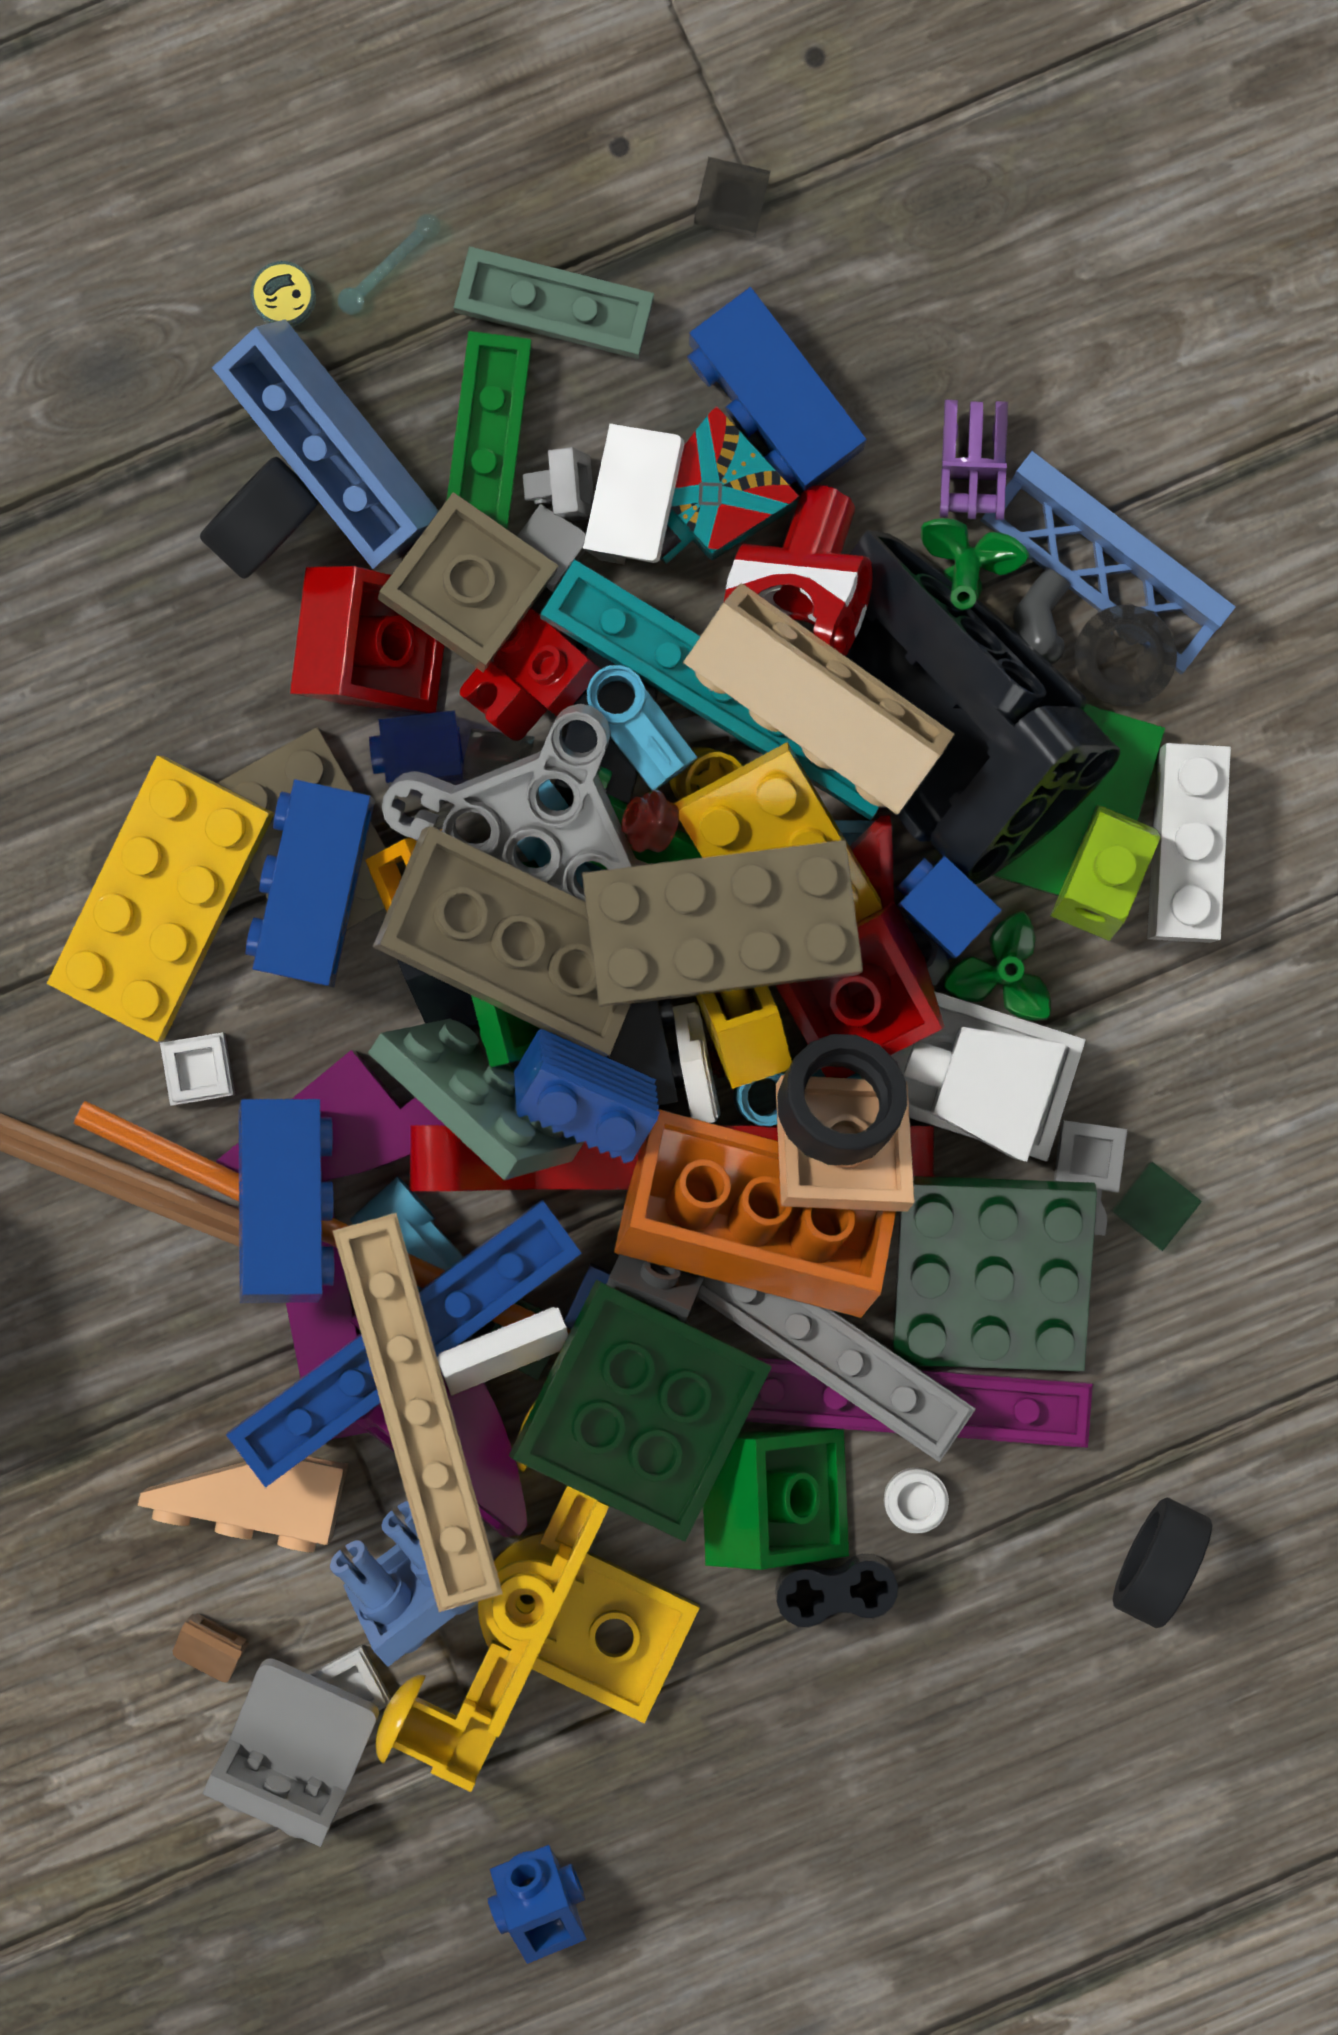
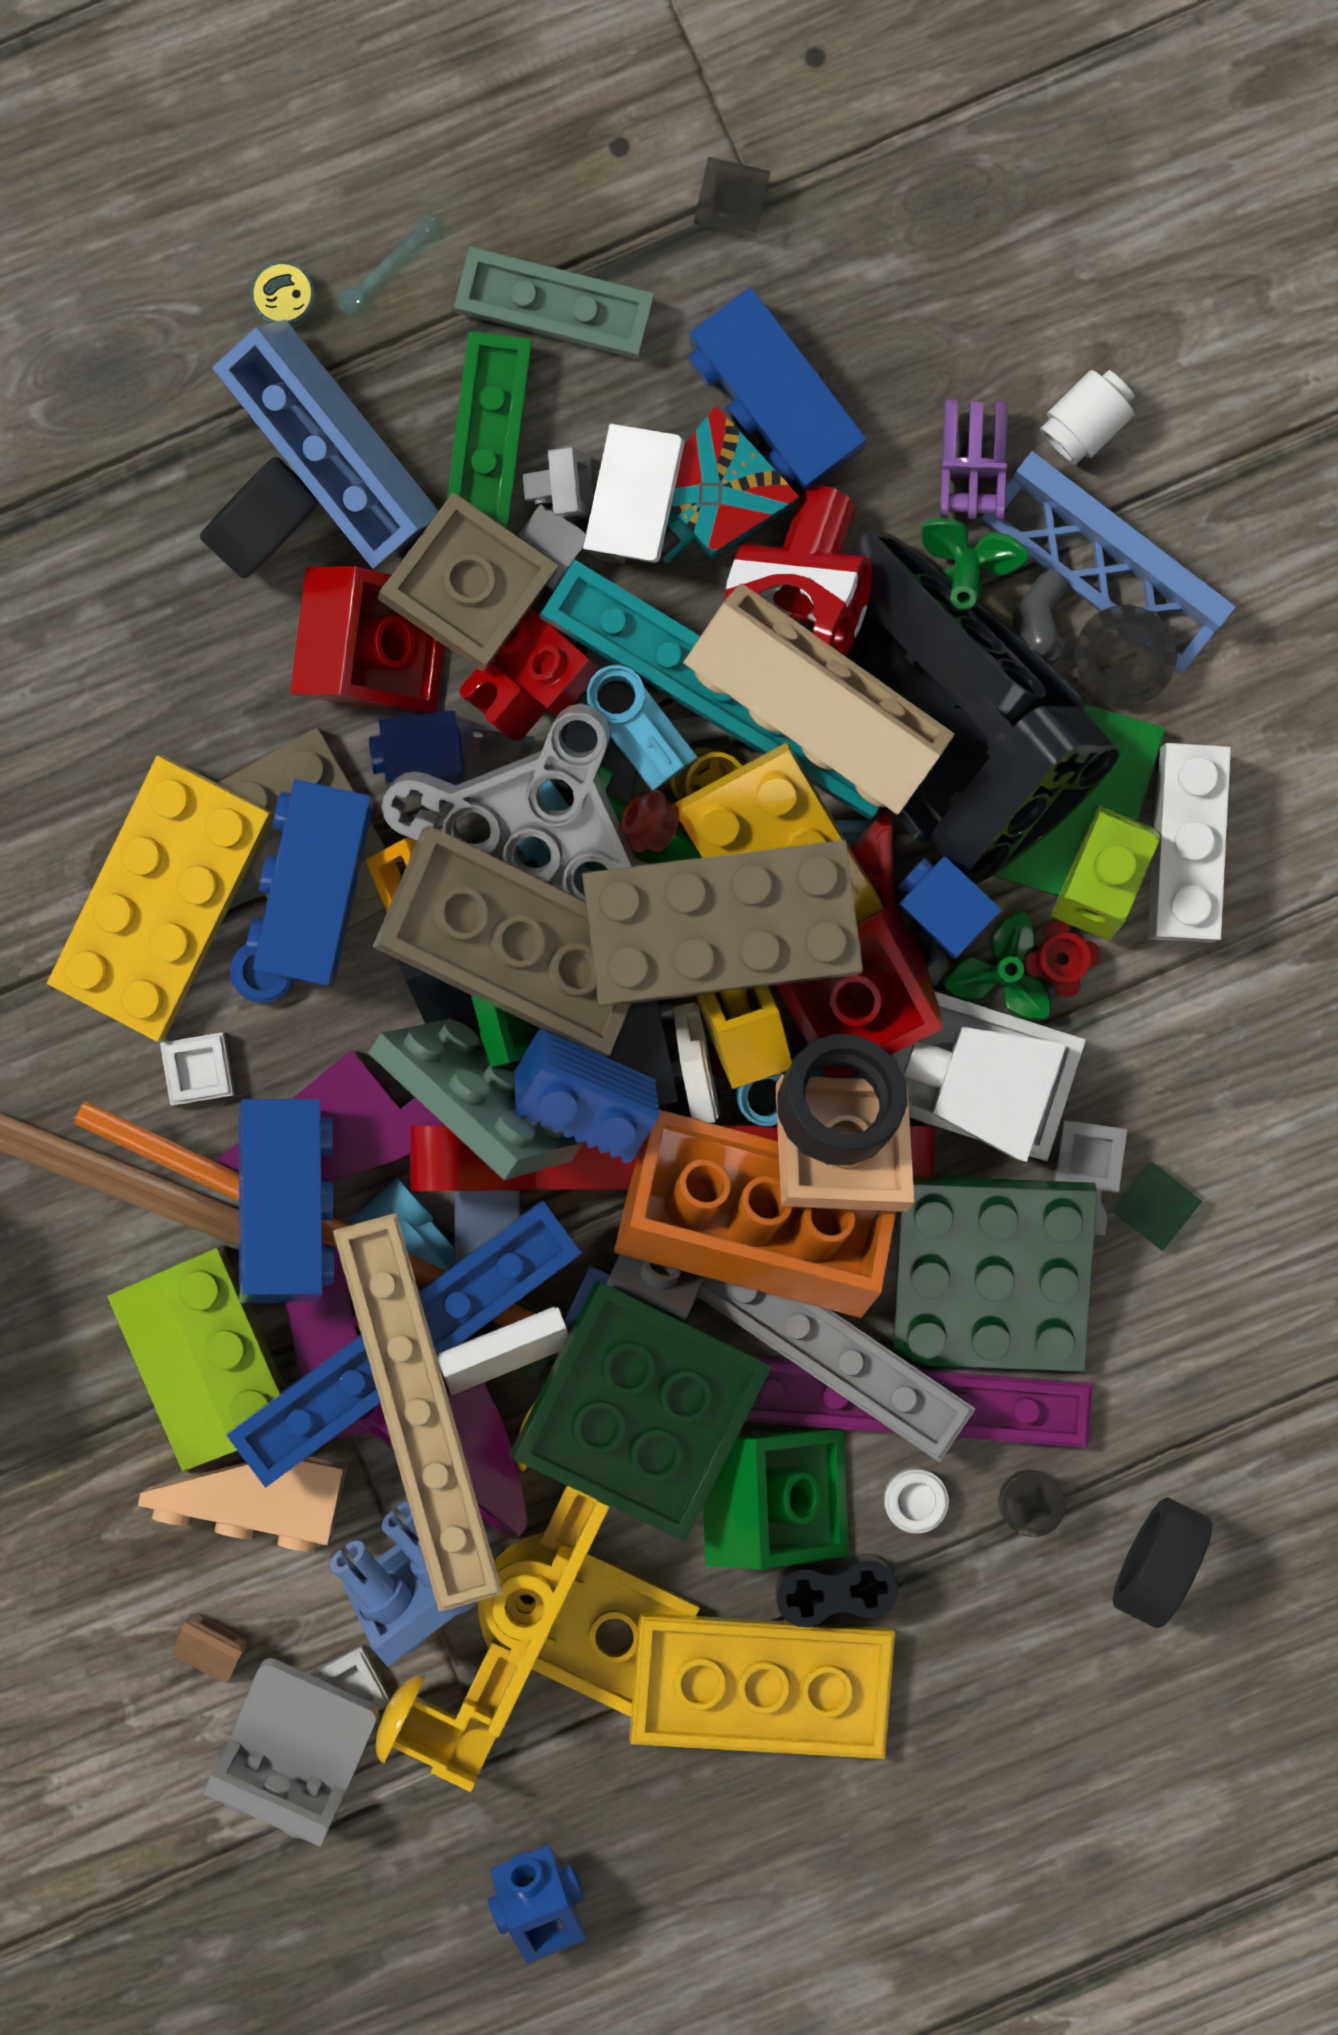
(198, 1353): none -> lime slope
(257, 985): none -> blue tile
(481, 1216): none -> sand blue panel
(761, 1686): none -> yellow tile
(1024, 1488): none -> clear smoke wheel
(1080, 956): none -> red plate
(1088, 416): none -> white brick

